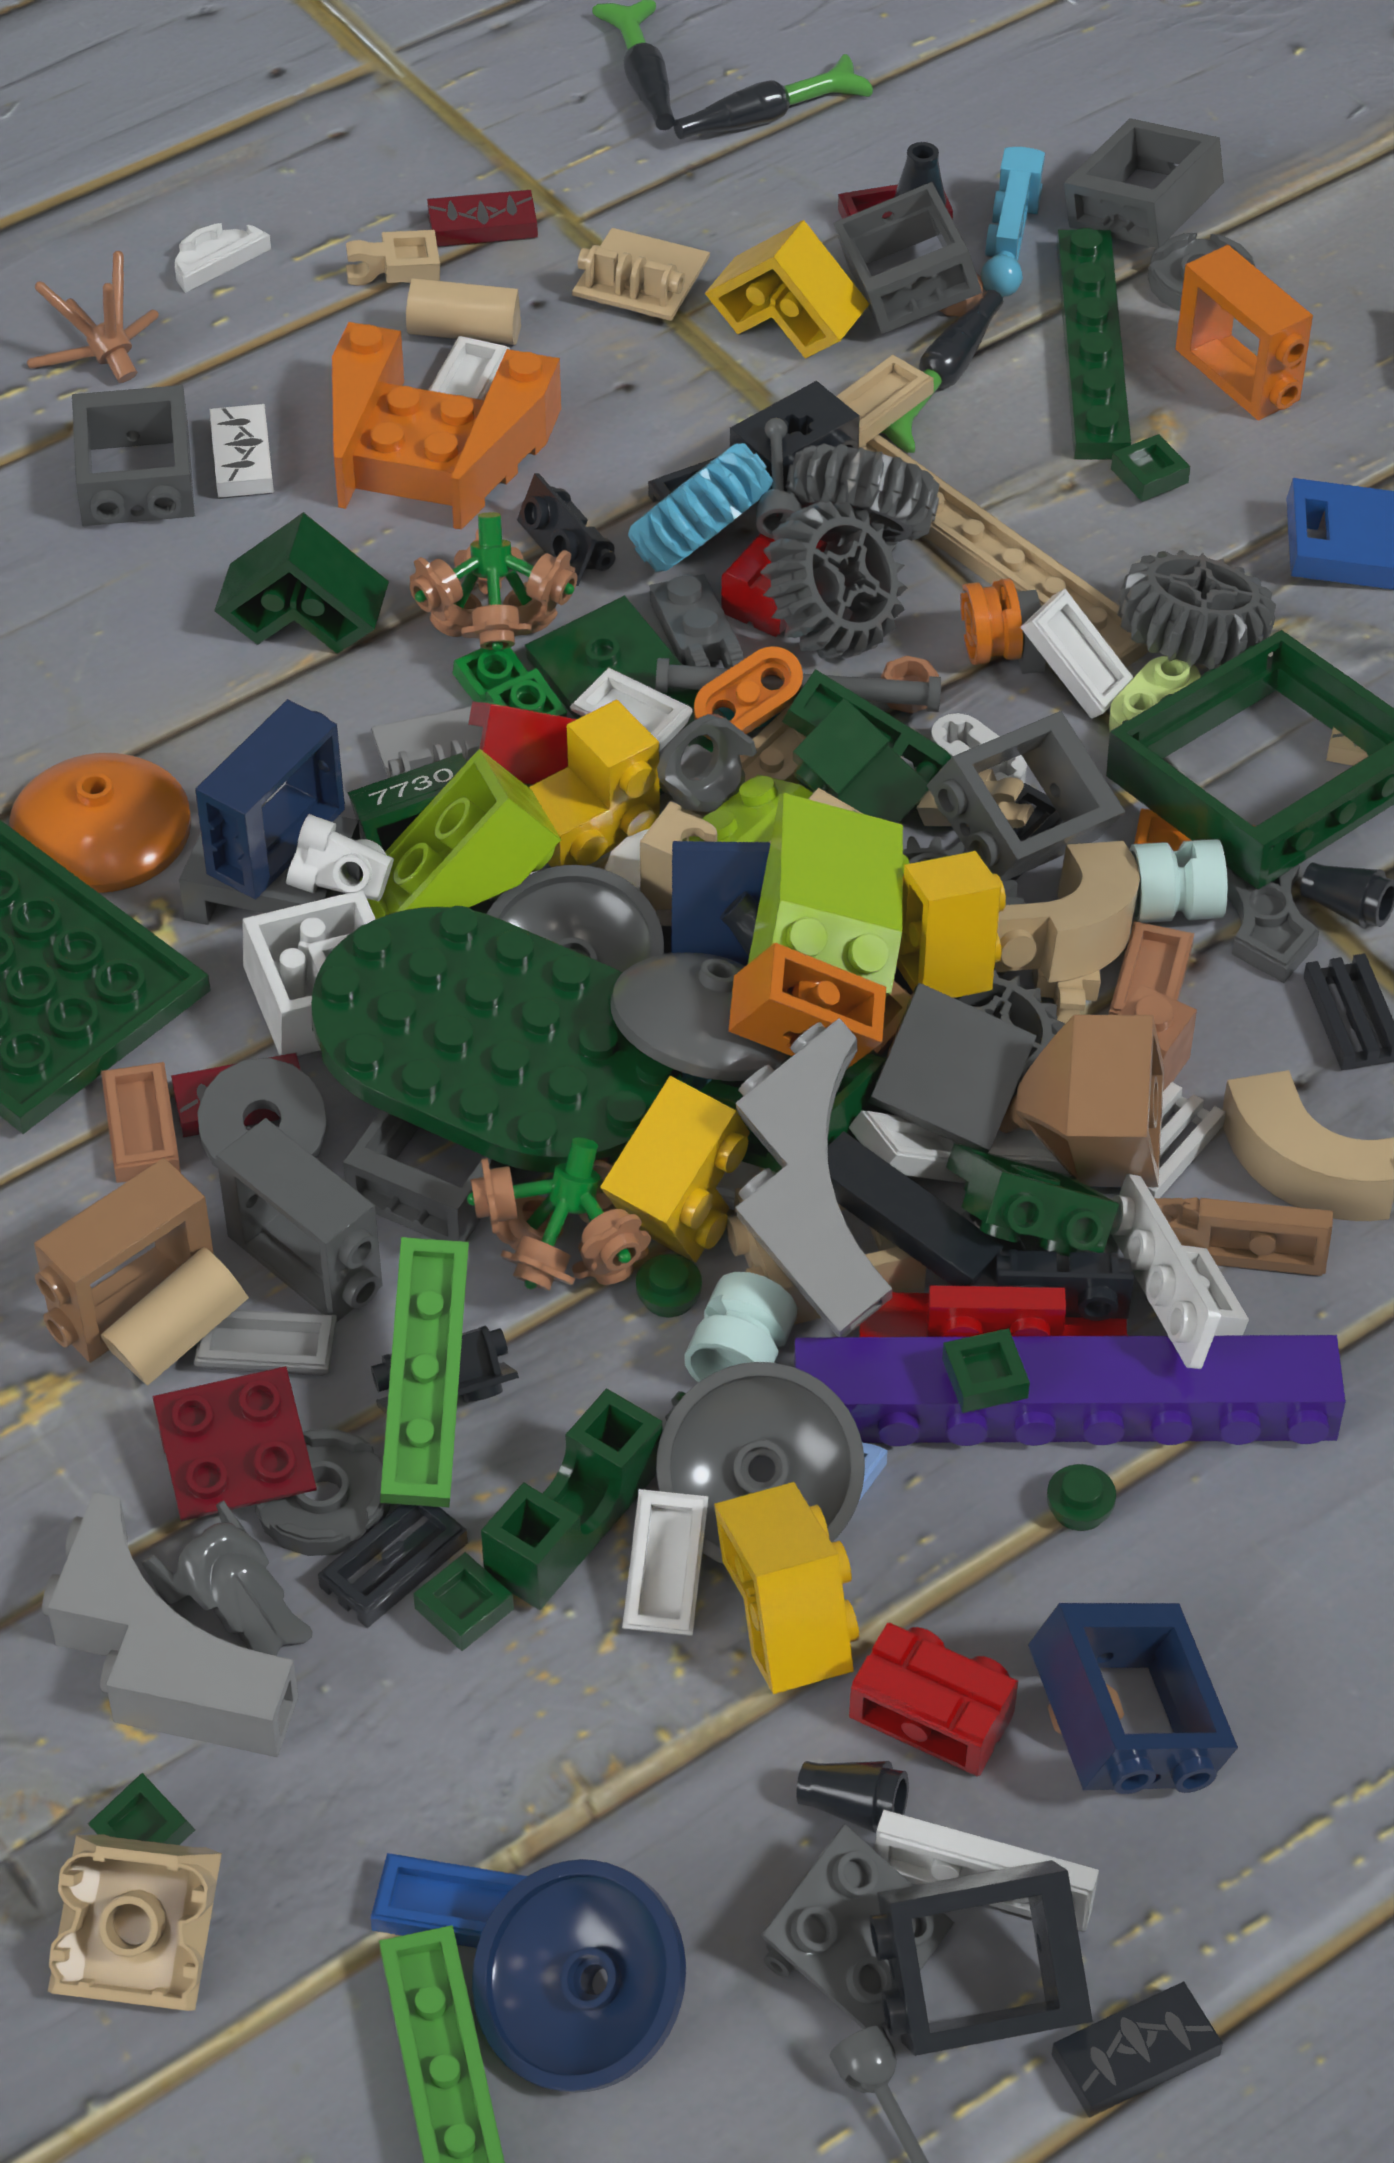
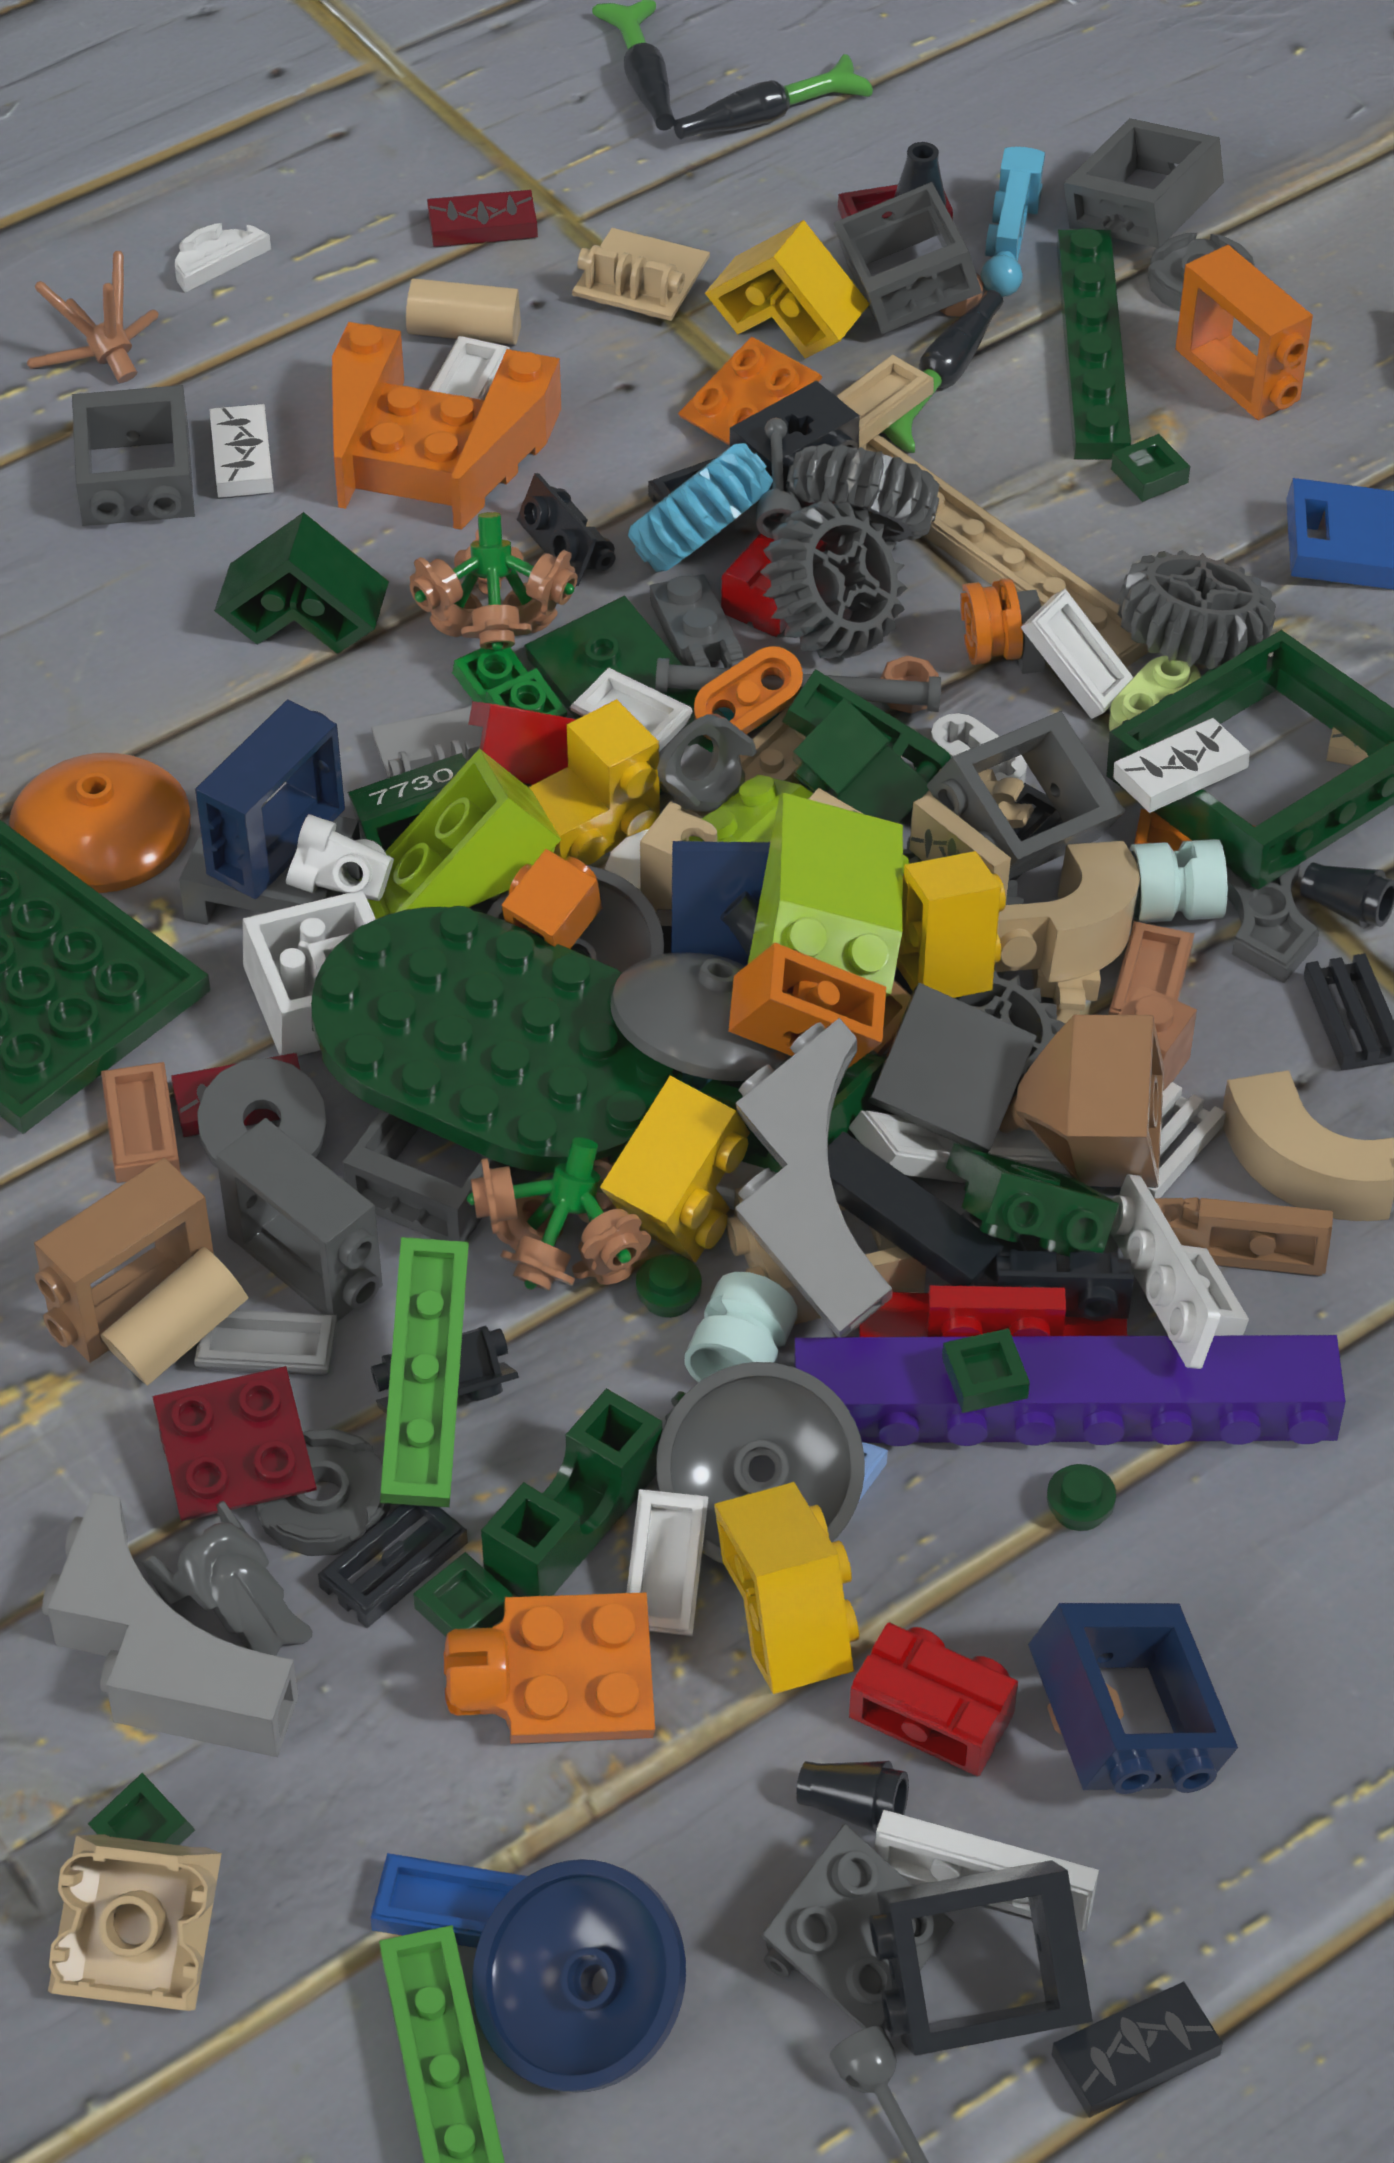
(399, 256): tan plate -> none
(553, 899): none -> orange brick
(558, 1668): none -> orange plate
(744, 386): none -> orange hinge
(942, 833): none -> tan tile
(1181, 765): none -> white tile

